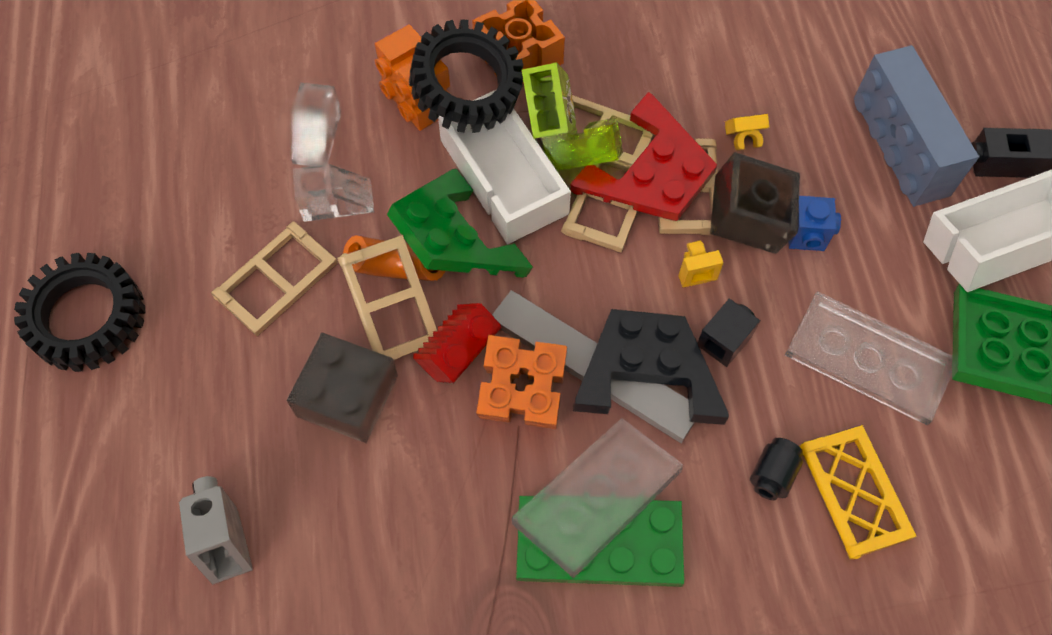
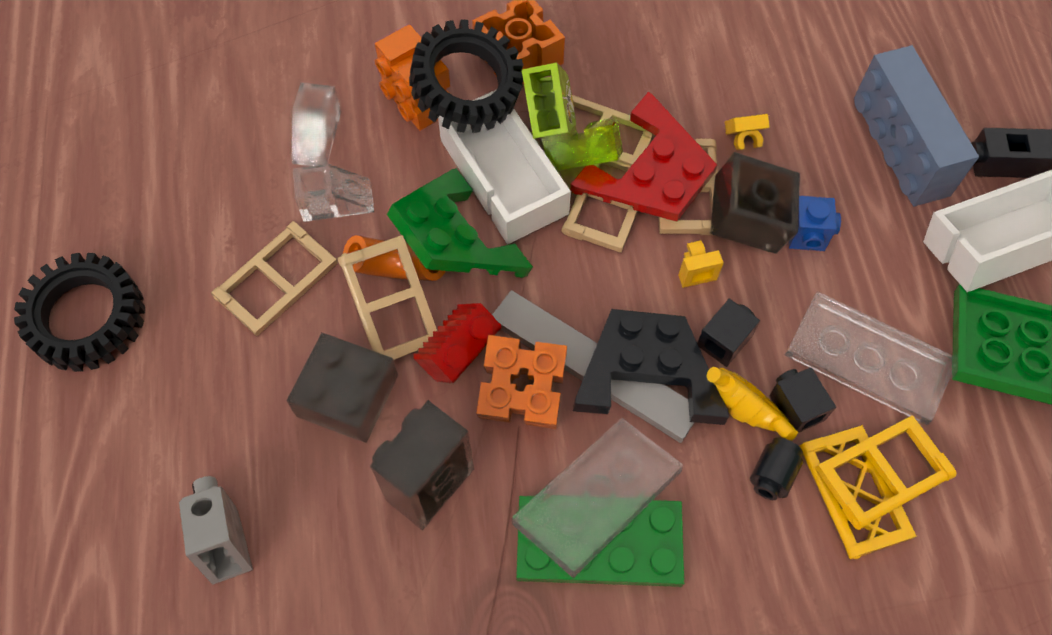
(423, 463): none -> clear smoke brick
(749, 404): none -> yellow piece
(802, 398): none -> black brick
(852, 510): none -> yellow window

